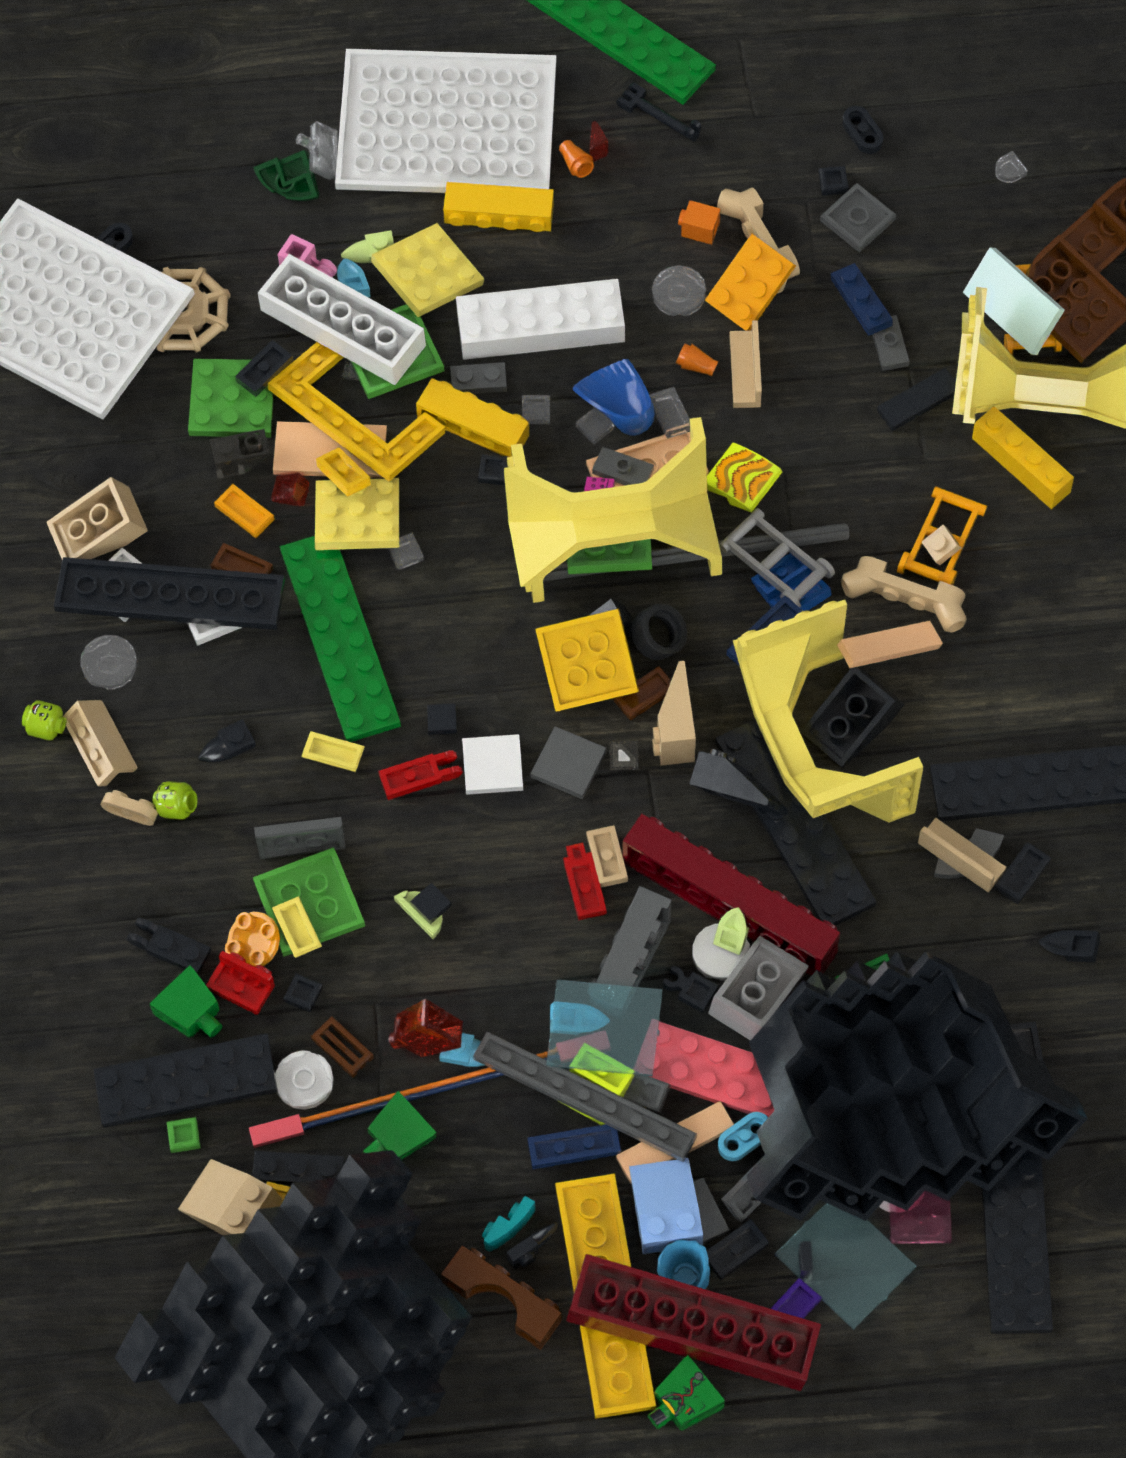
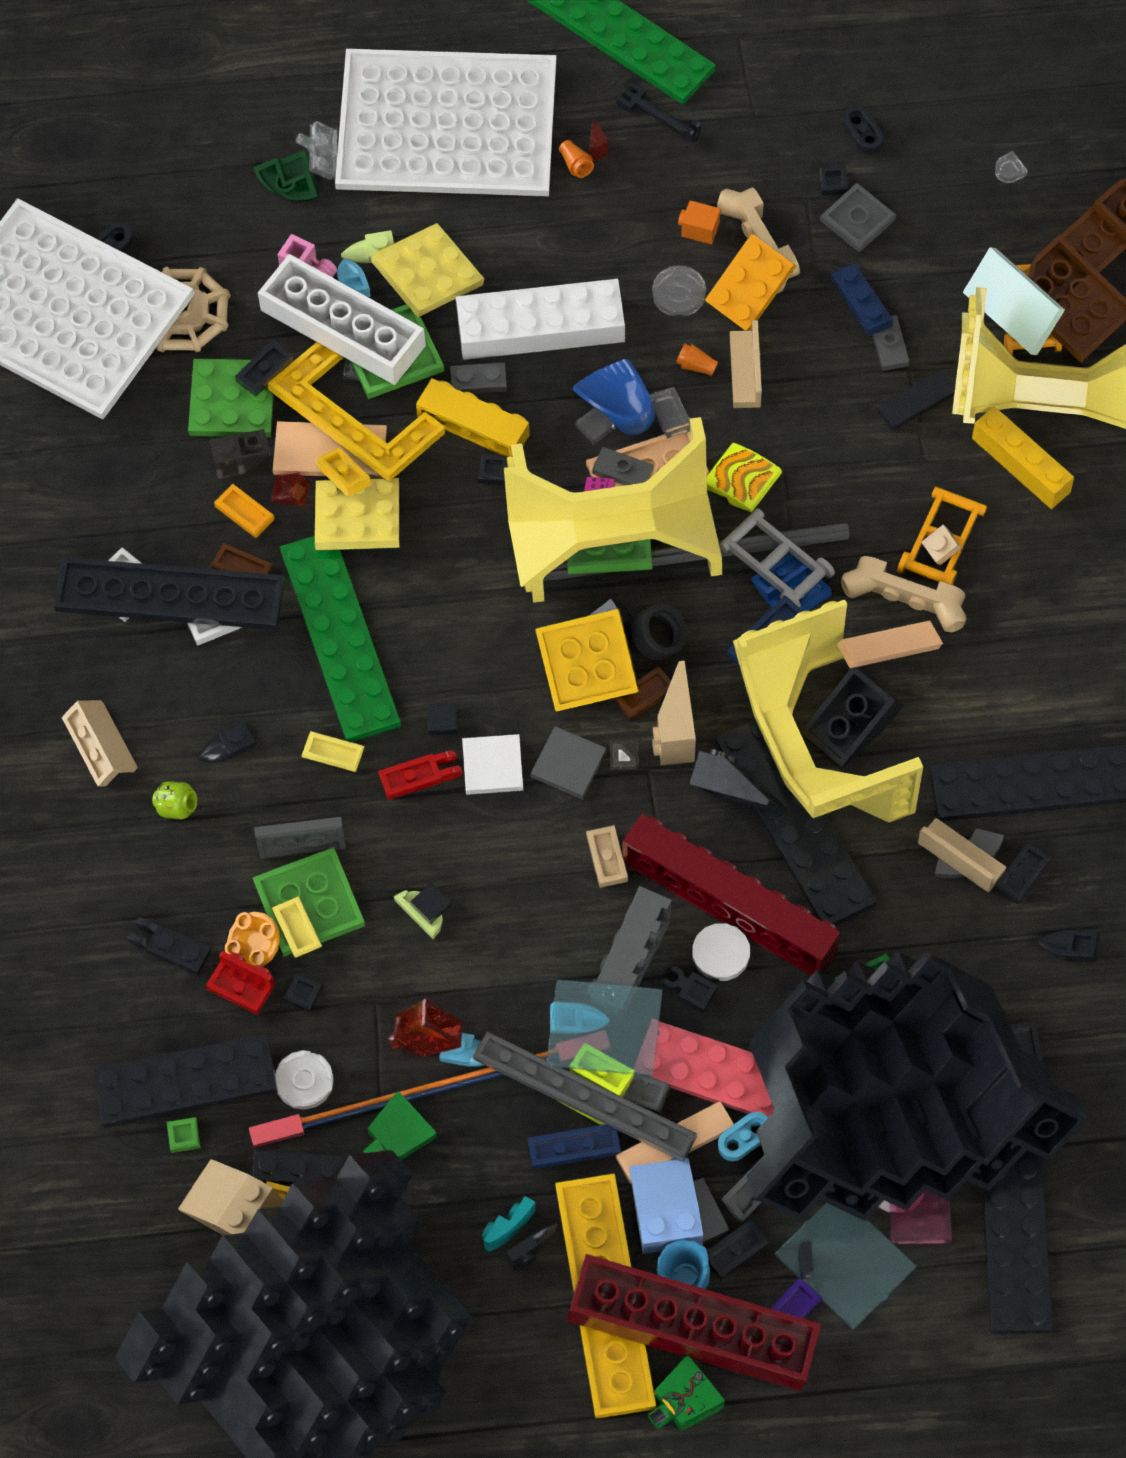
(43, 720): lime head -> none
(98, 522): tan slope -> none
(108, 662): clear tile -> none
(123, 806): tan plate -> none
(188, 1005): green torso -> none
(358, 1063): reddish brown tile -> none
(407, 553): clear tile -> none
(471, 1275): reddish brown arch -> none
(498, 206): yellow brick -> none
(536, 409): clear tile -> none
(584, 882): red hinge -> none
(732, 931): yellowish green plate -> none
(757, 988): light grey slope -> none

